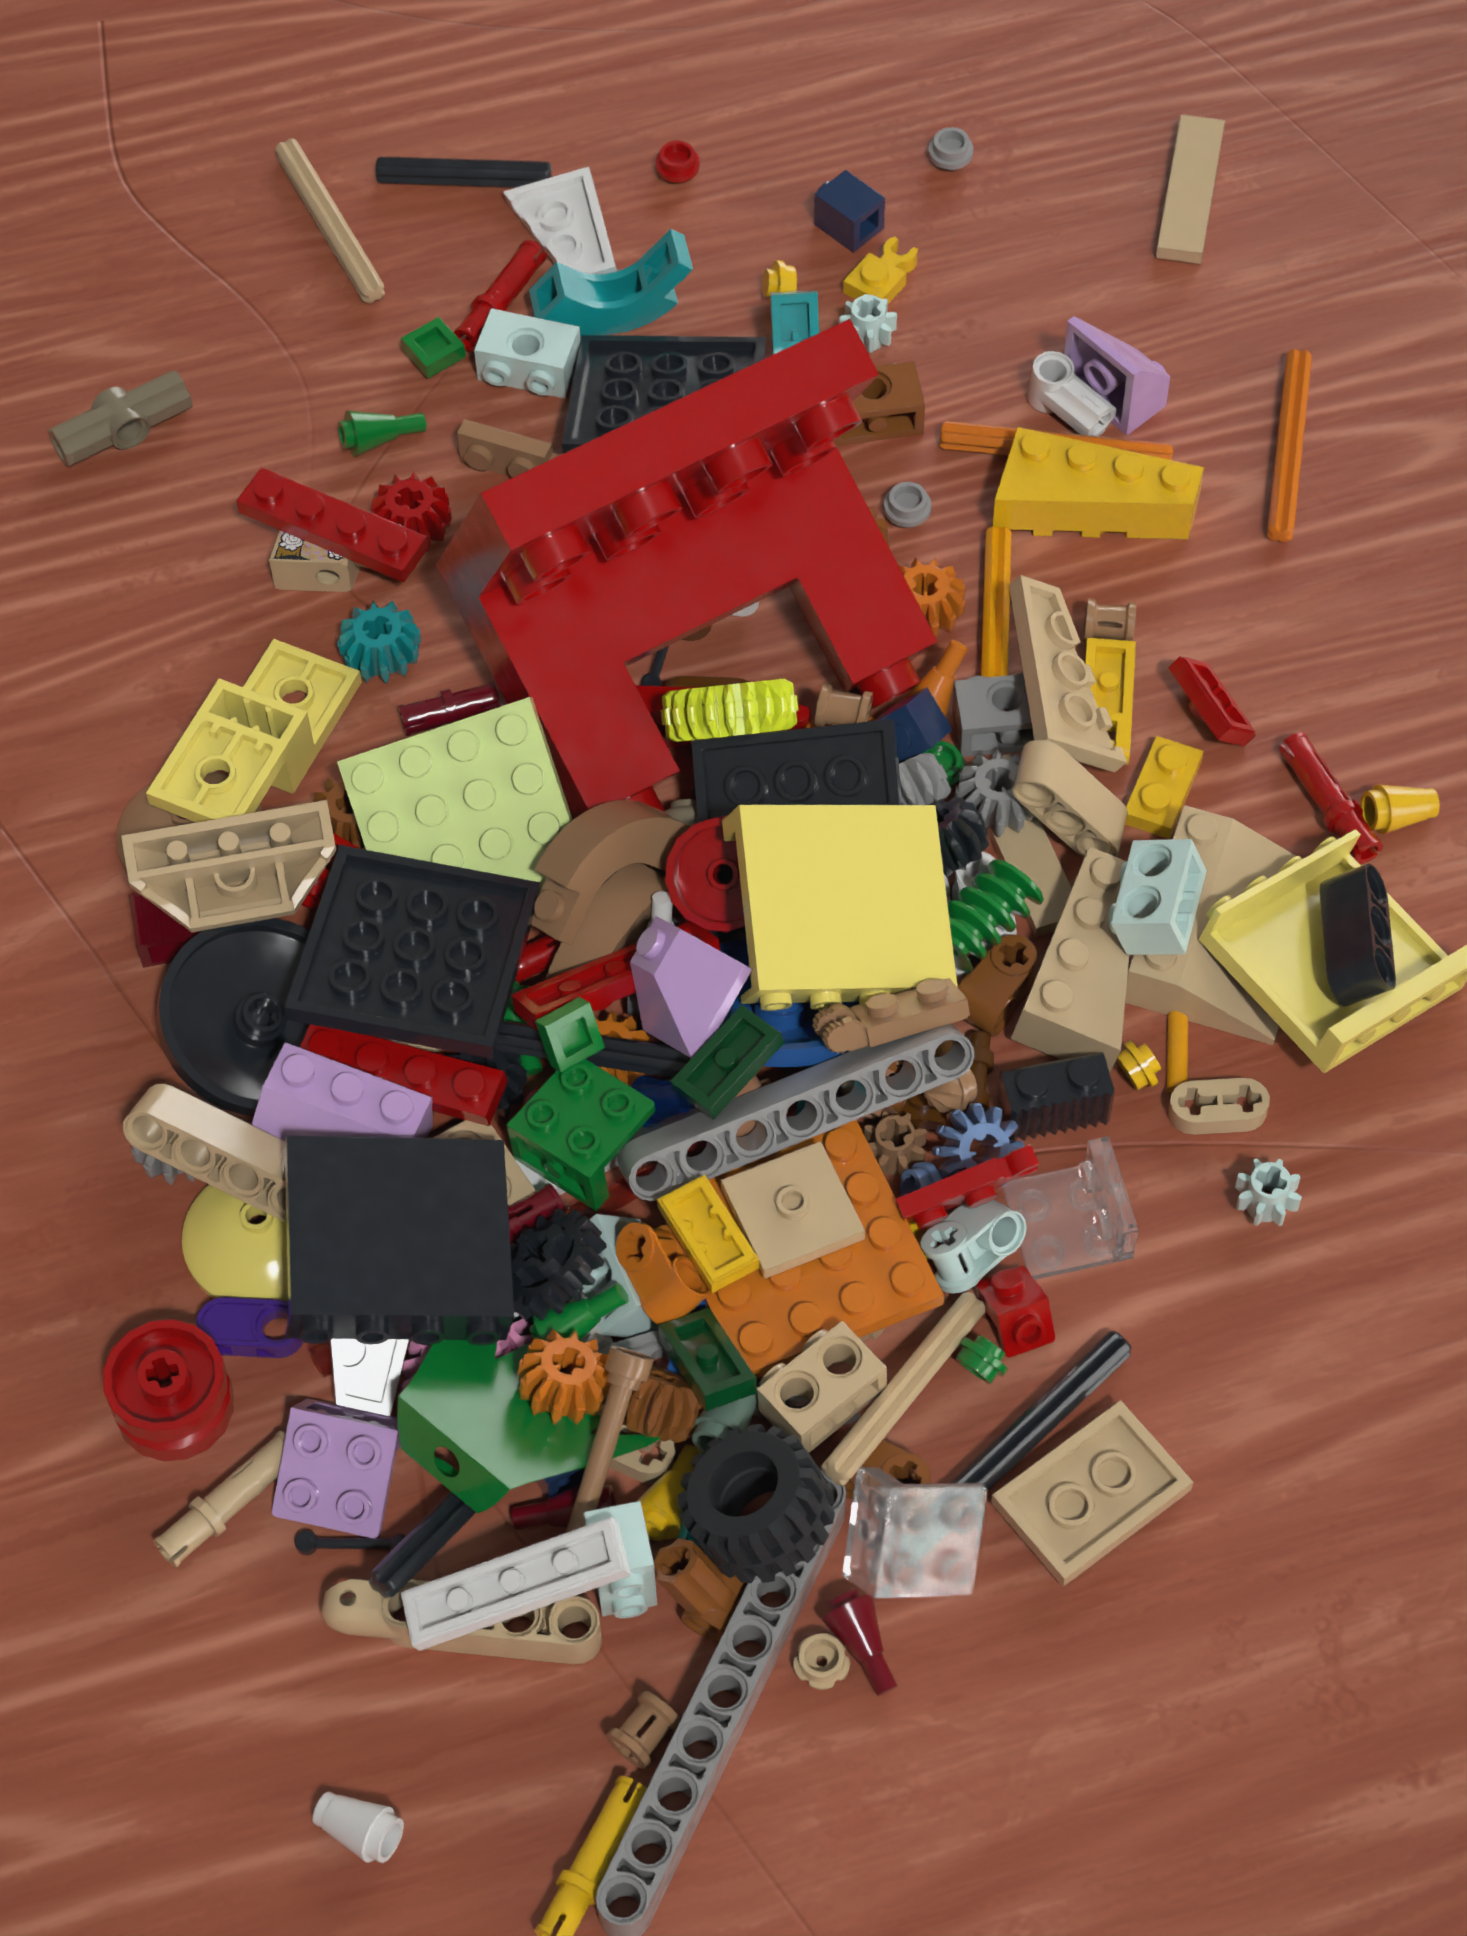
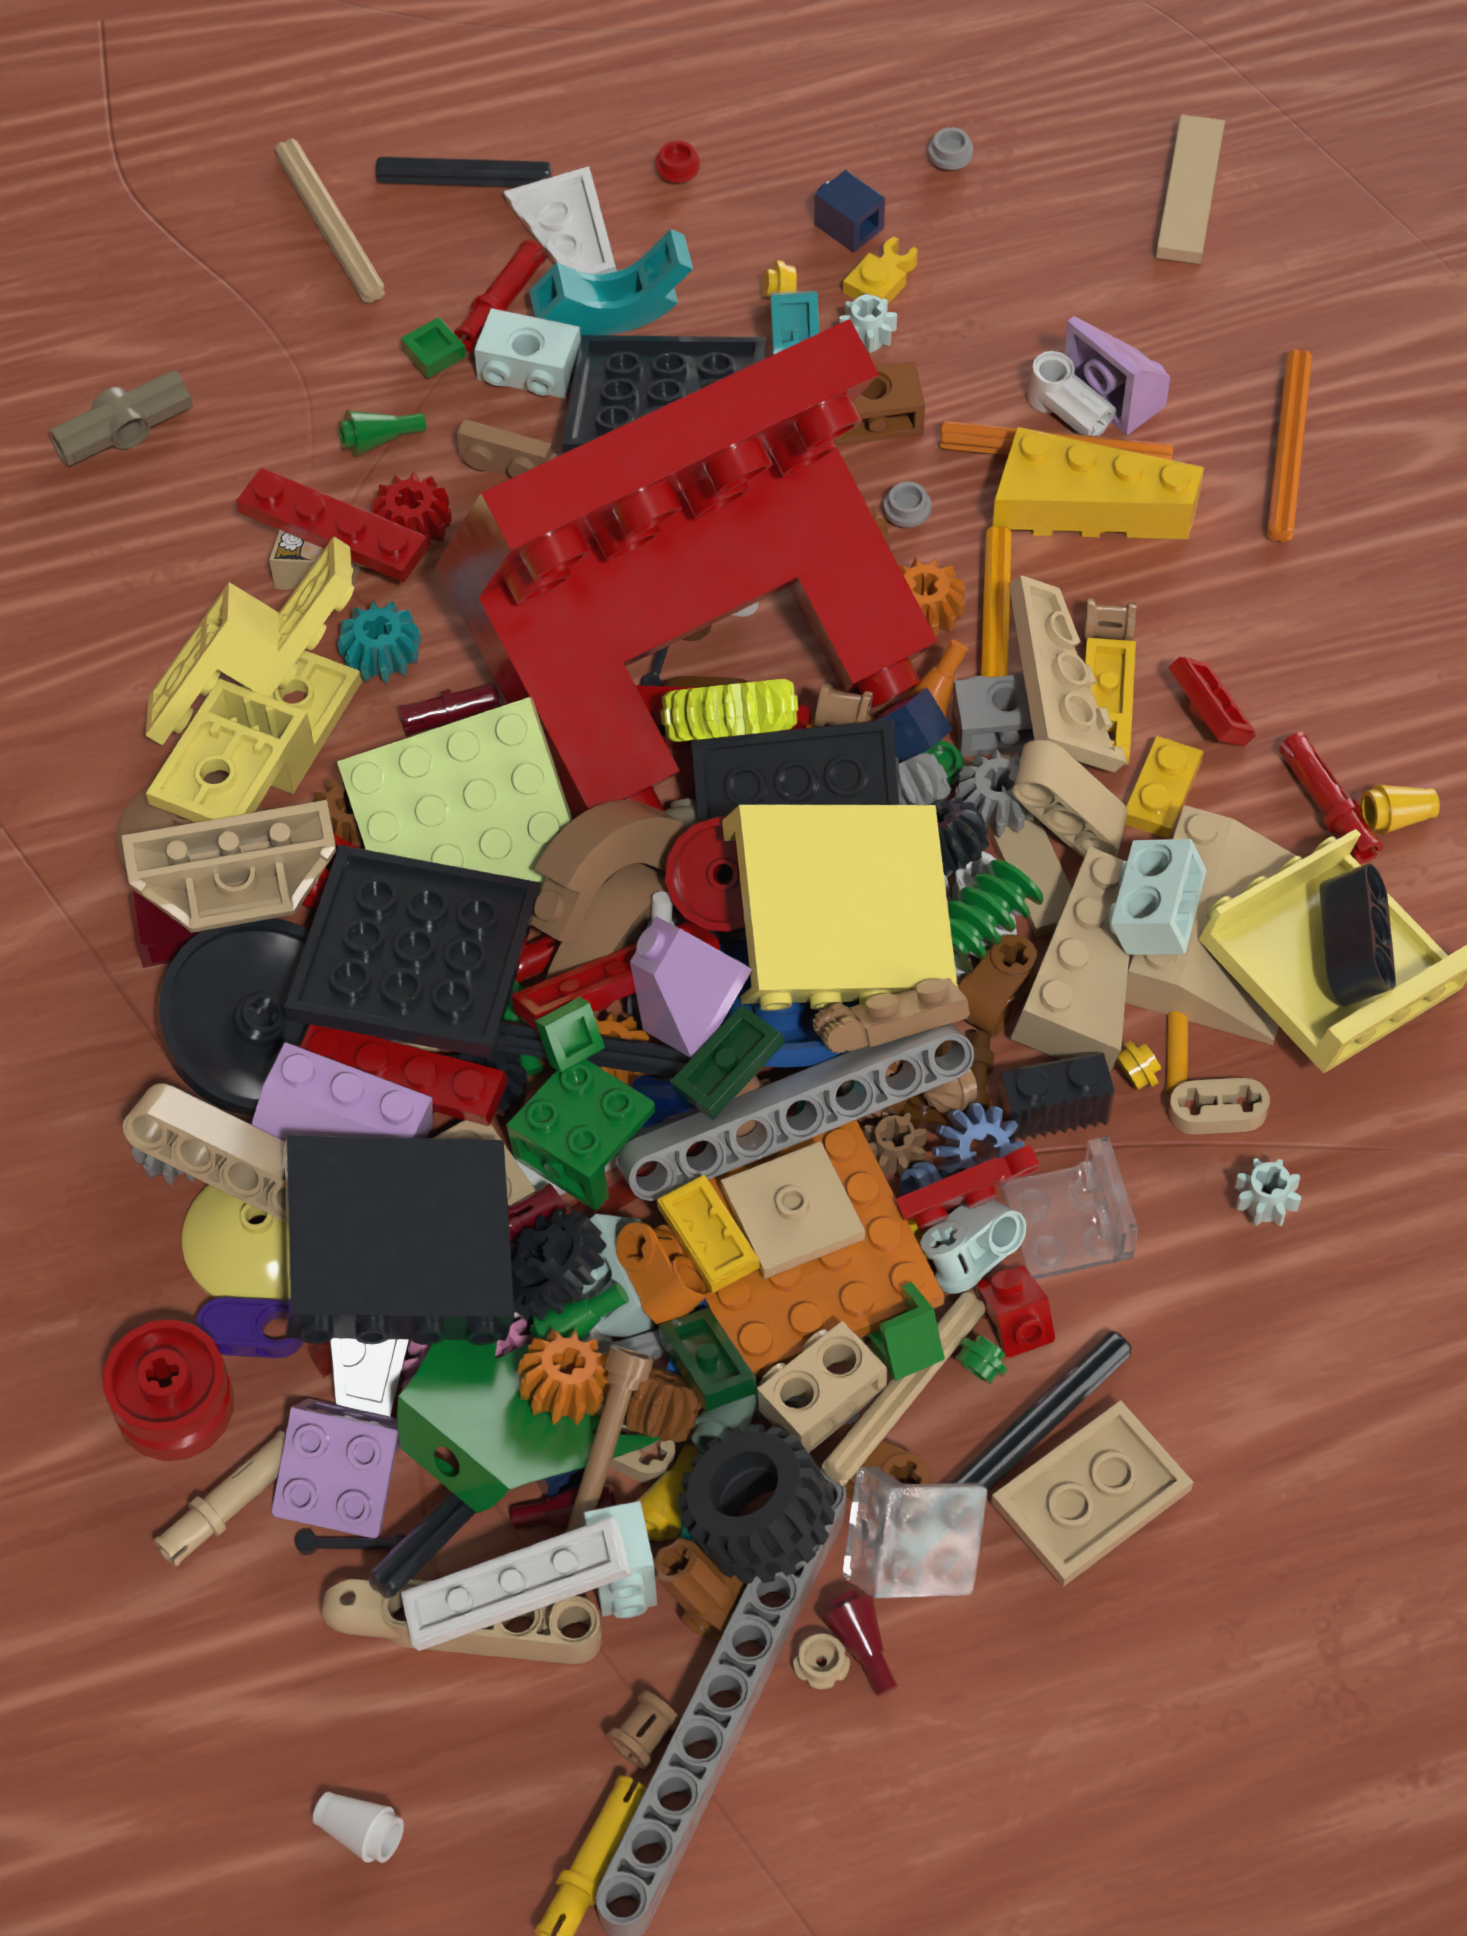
(250, 641): none -> light yellow bracket
(909, 1340): none -> green panel

